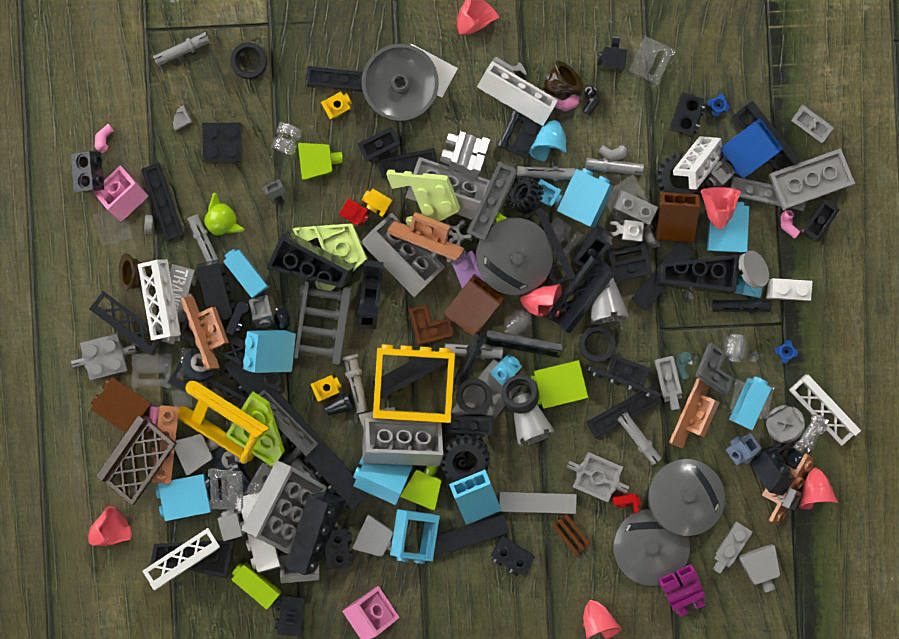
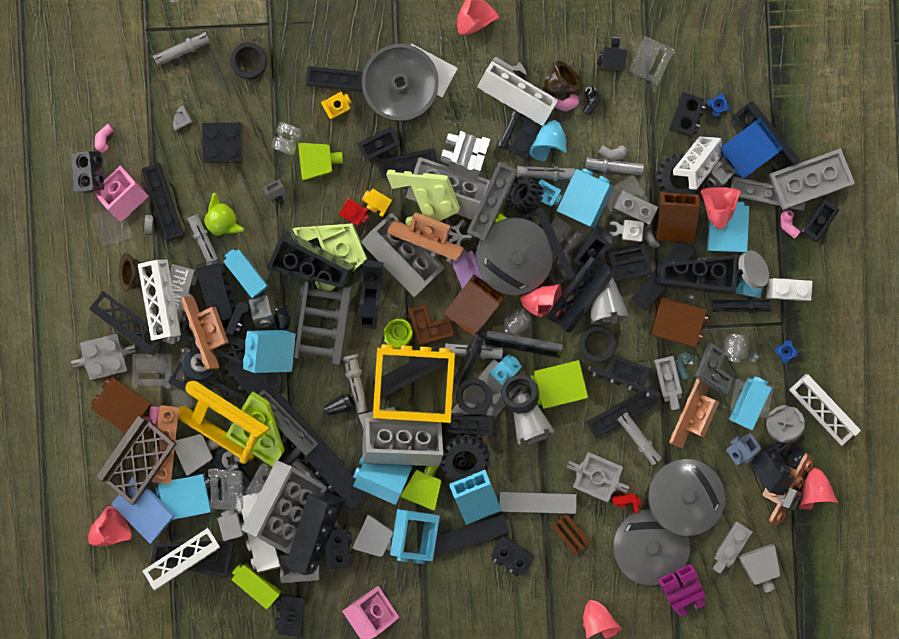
(147, 516): none -> medium blue tile
(319, 391): yellow brick -> none
(398, 333): none -> lime hair
(679, 322): none -> reddish brown brick
(809, 439): clear plate -> none
(812, 123): light grey hinge -> none

